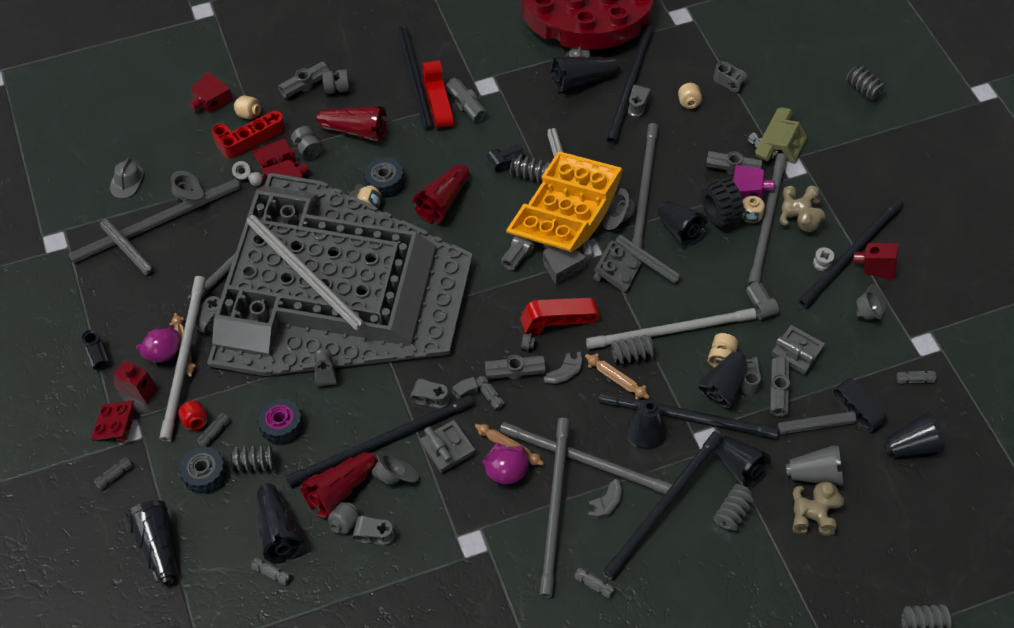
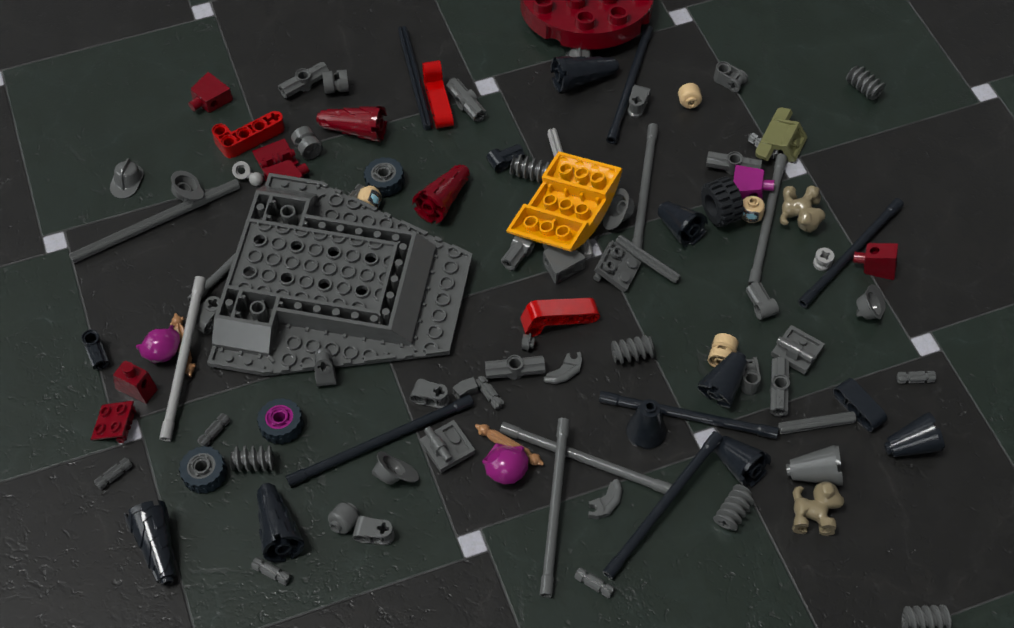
(126, 246): dark grey axle -> none
(193, 415): red head -> none
(247, 107): tan head -> none
(312, 279): light grey axle -> none
(336, 484): dark red cone -> none
(617, 376): medium nougat wheel -> none
(738, 316): light grey piece -> none

